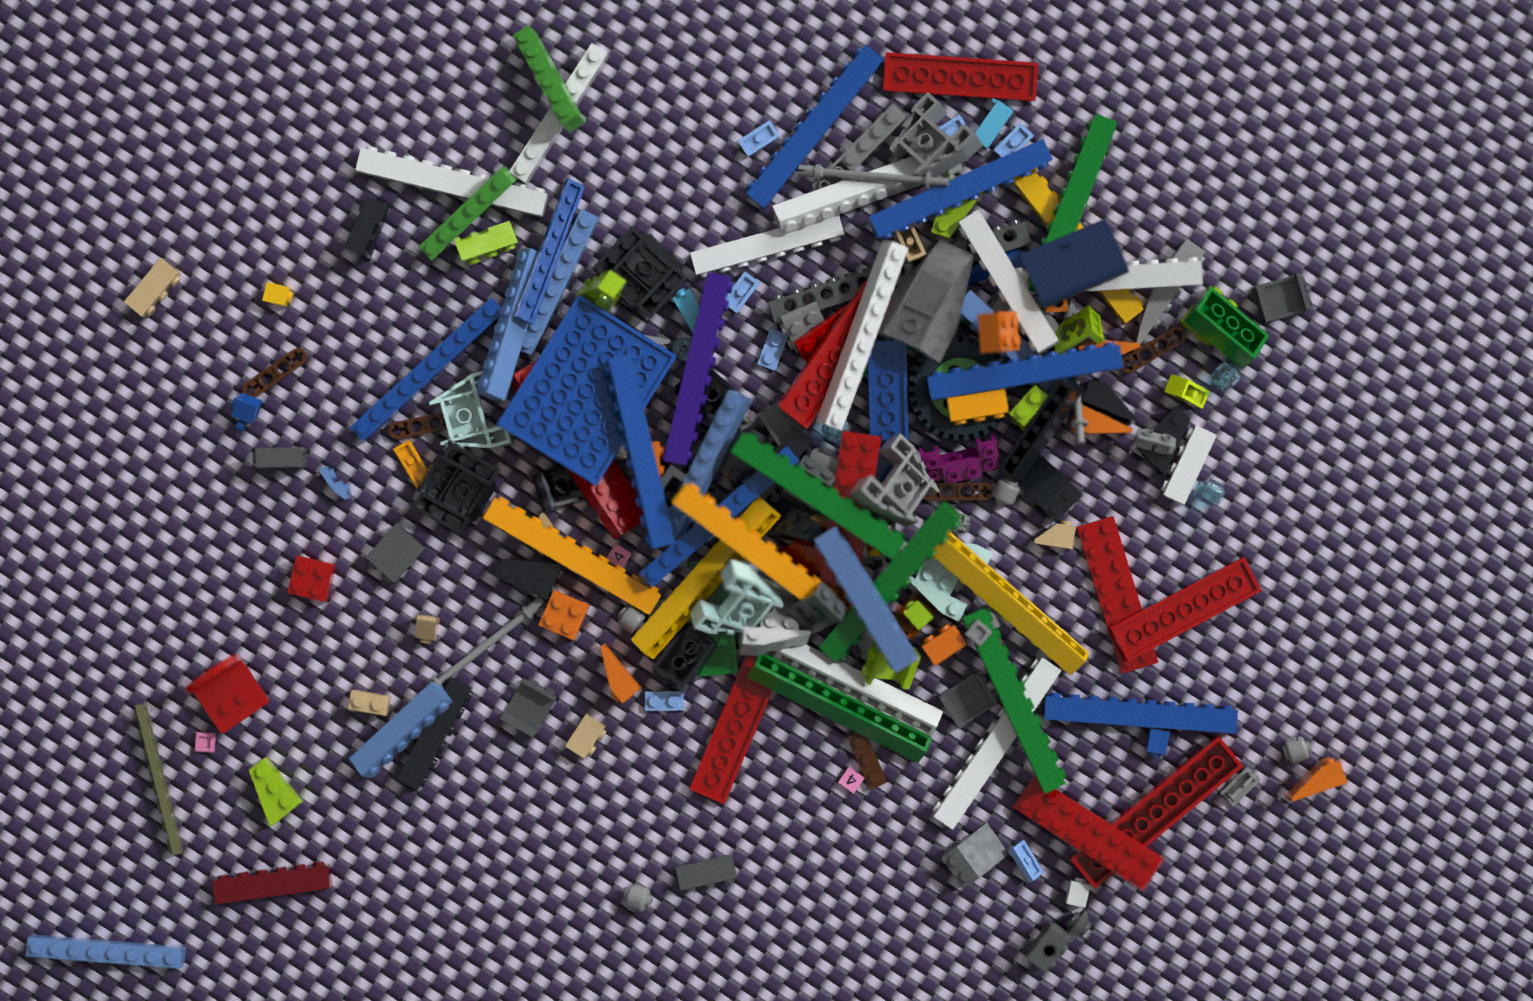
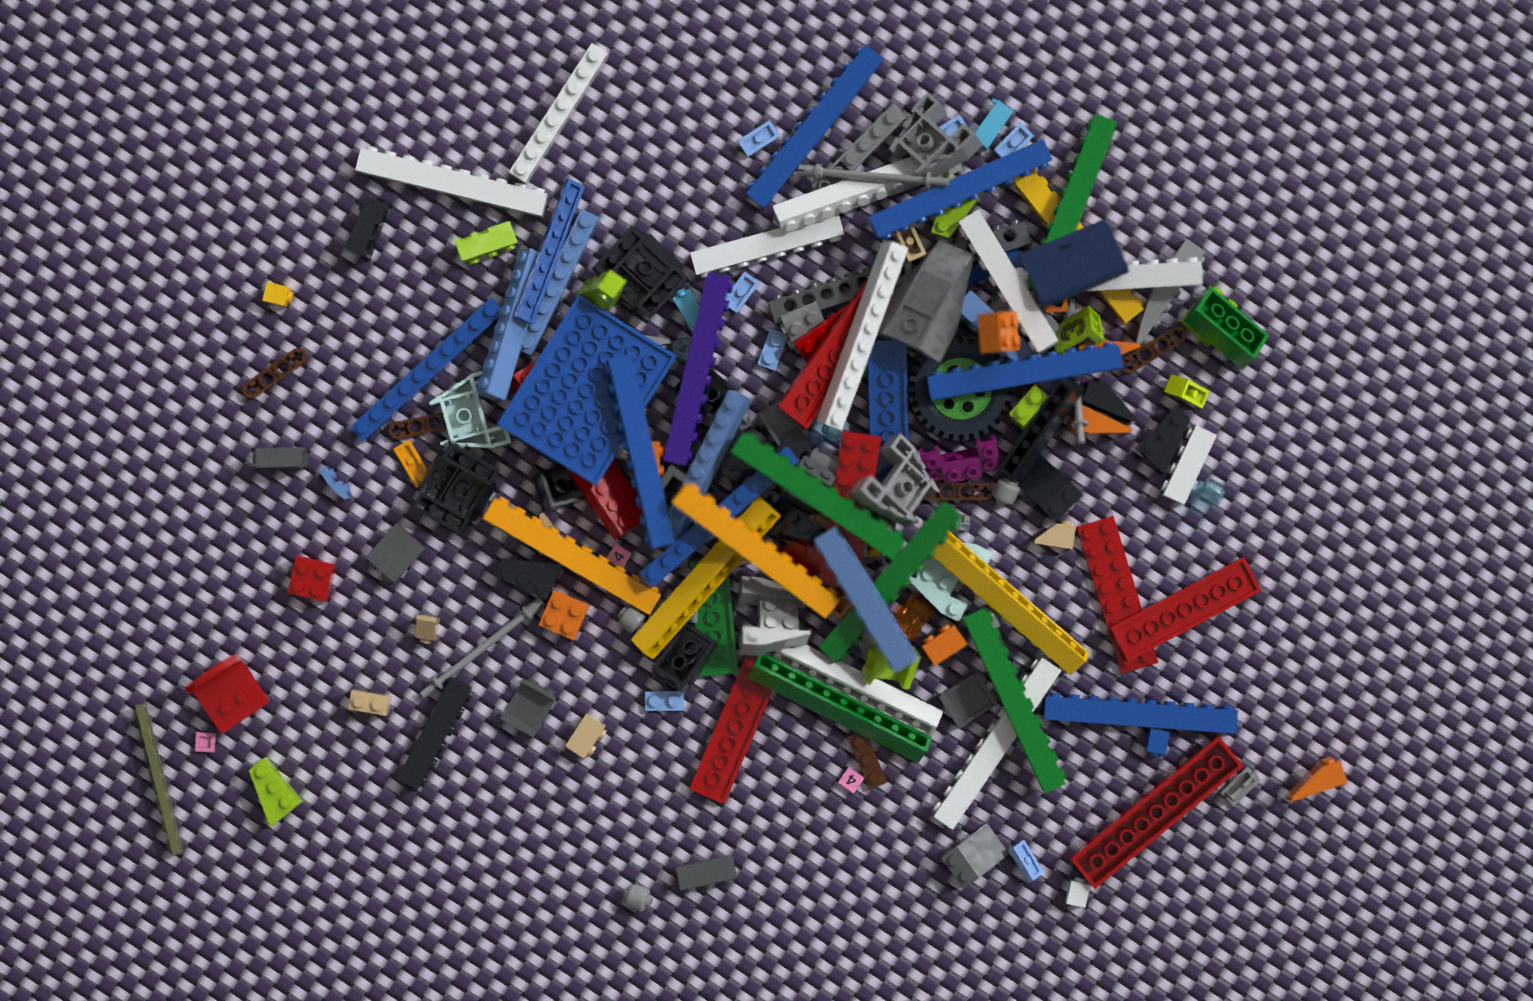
(106, 951): medium blue brick -> none
(153, 288): tan brick -> none
(245, 409): blue brick -> none
(272, 883): dark red brick -> none
(401, 730): medium blue brick -> none
(467, 213): bright green brick -> none
(549, 79): bright green brick -> none
(619, 678): orange slope -> none
(745, 606): light aqua wedge -> none
(818, 609): dark grey panel -> none
(917, 614): lime brick -> none
(960, 76): red plate -> none
(977, 406): light orange brick -> none
(978, 632): light grey tile -> none
(1058, 939): dark grey brick -> none
(1089, 834): red plate -> none
(1147, 438): light grey hinge -> none
(1225, 376): clear light blue head -> none
(1282, 298): dark grey panel -> none
(1296, 750): light grey head -> none

